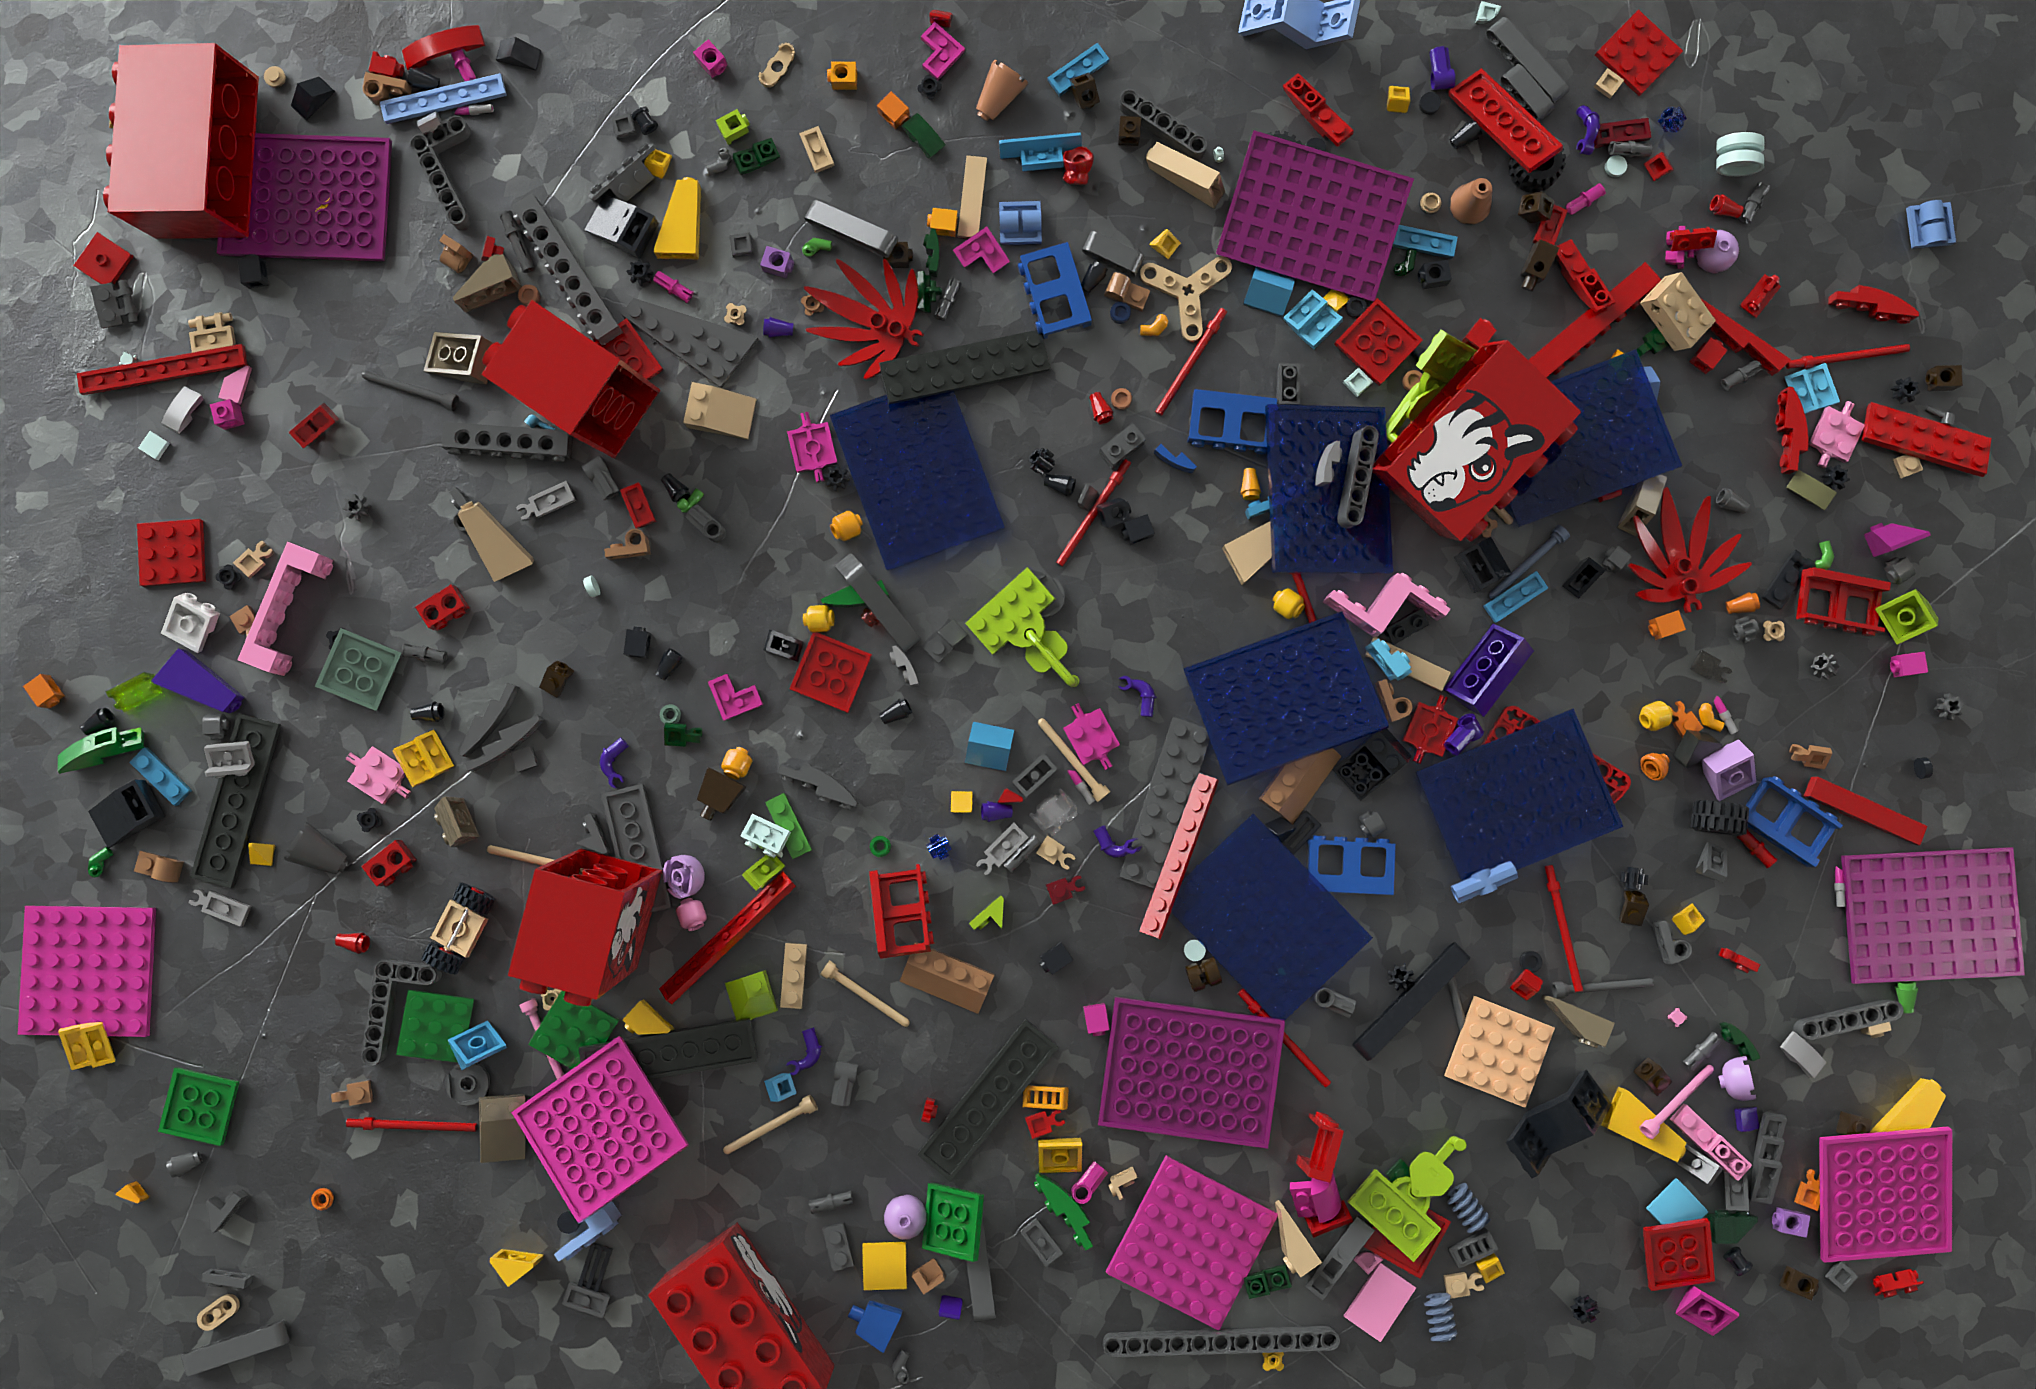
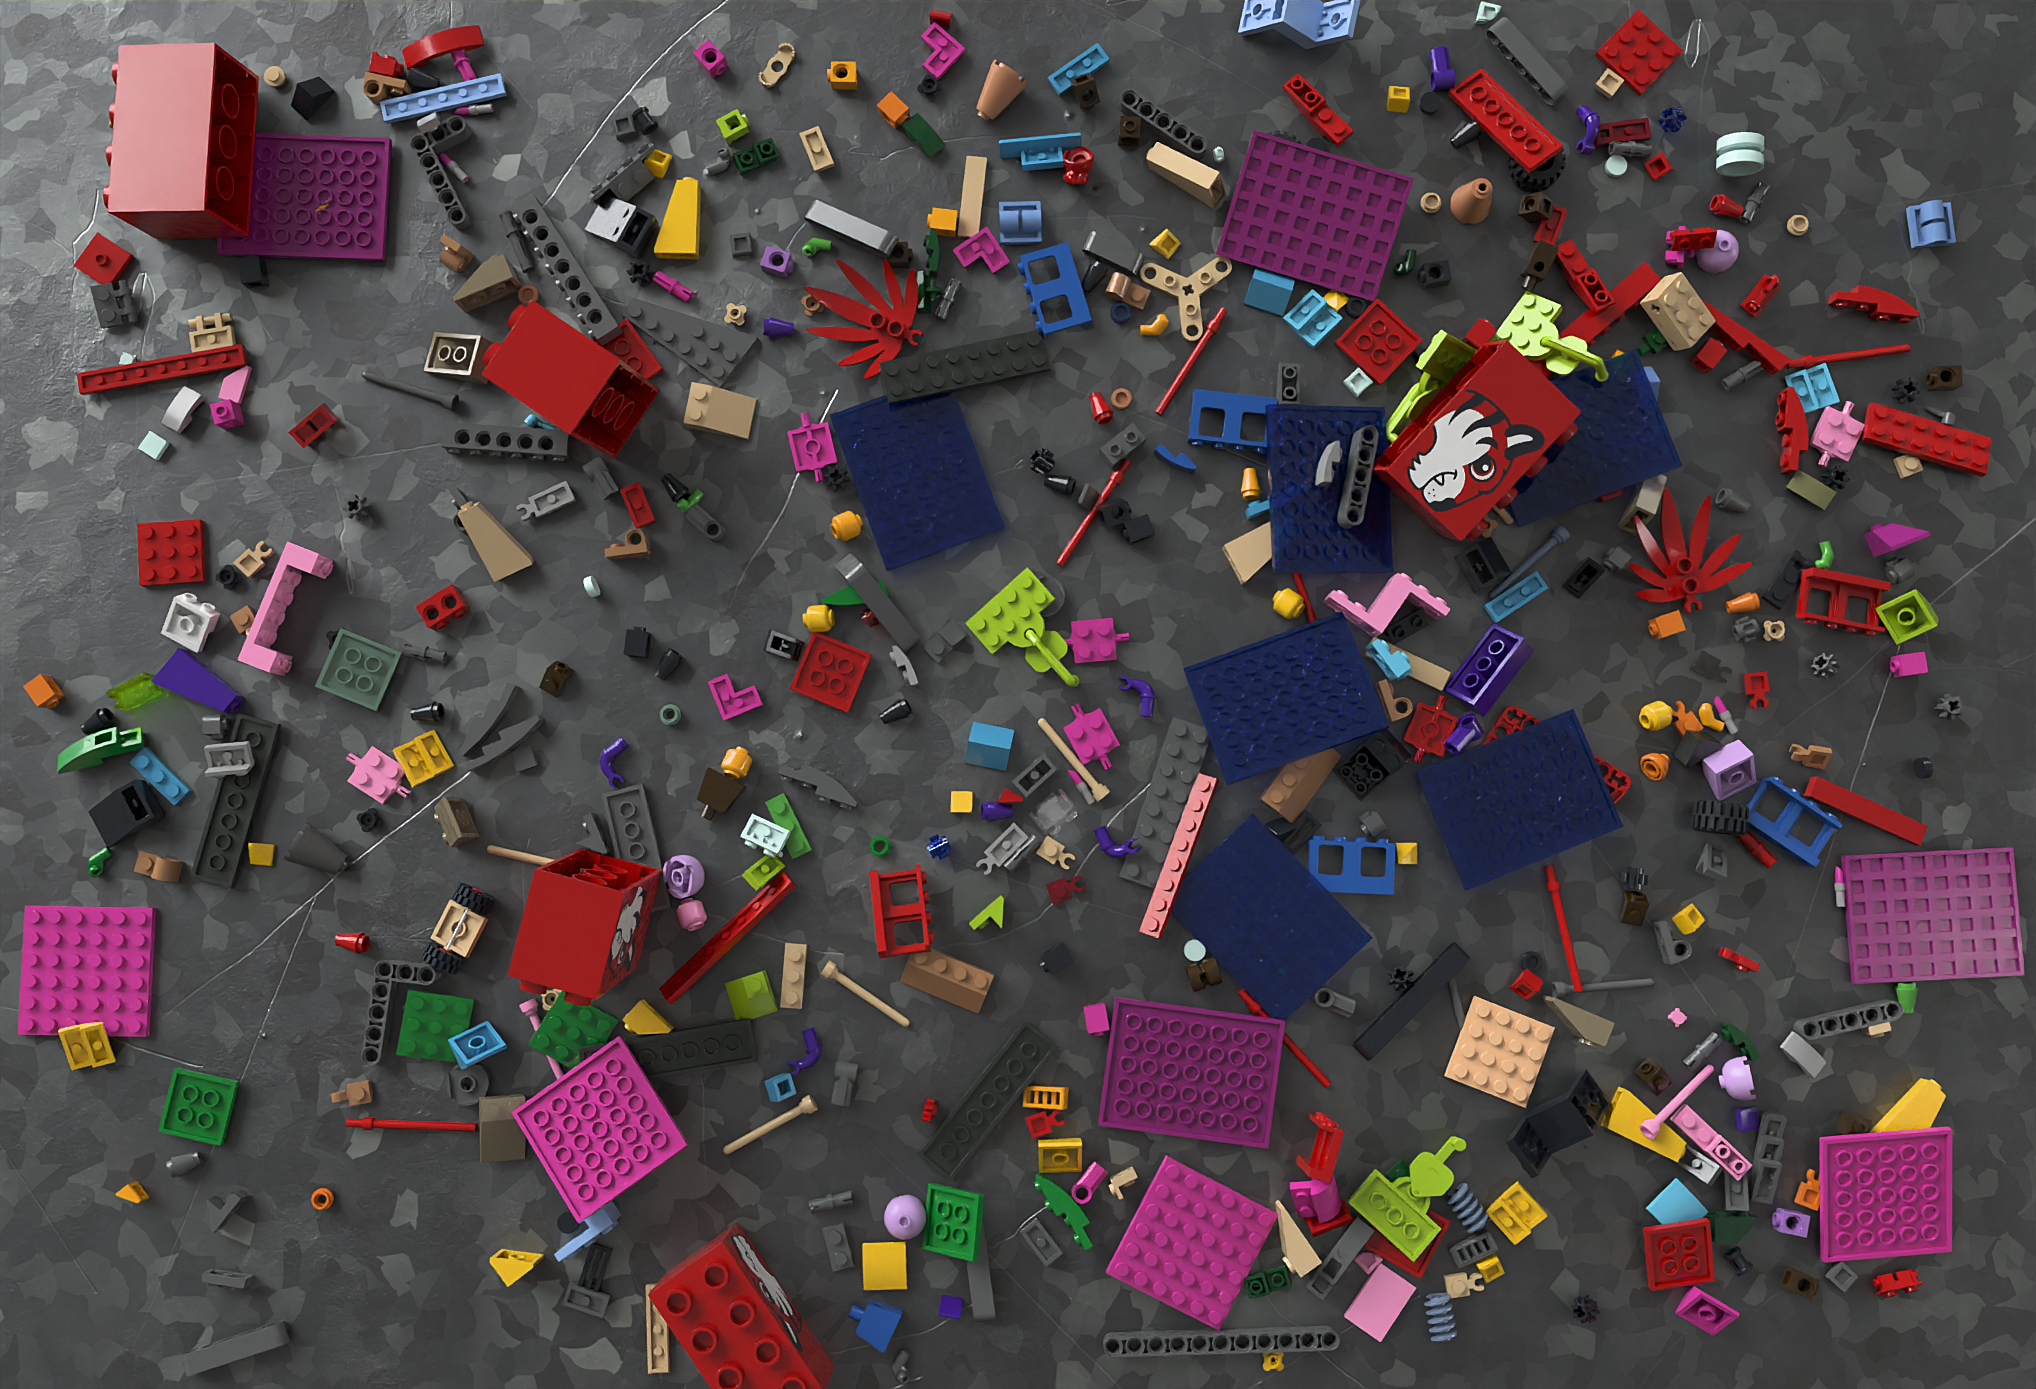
(219, 1311): tan plate -> none
(222, 907): light grey plate -> none
(387, 859): red brick -> none
(453, 167): none -> light grey piece
(491, 249): red tile -> none
(518, 53): black slope -> none
(657, 1338): none -> tan tile
(679, 735): dark green plate -> none
(928, 1275): medium nougat panel -> none
(1094, 640): none -> dark pink plate
(1406, 853): none -> yellow slope
(1411, 378): nougat tile -> none
(1425, 241): dark azure plate -> none
(1484, 882): medium blue piece -> none
(1516, 1213): none -> yellow slope
(1527, 92): dark grey beam -> none
(1536, 338): none -> plate
(1585, 199): dark pink axle -> none
(1757, 685): none -> red plate
(1797, 225): none -> tan plate

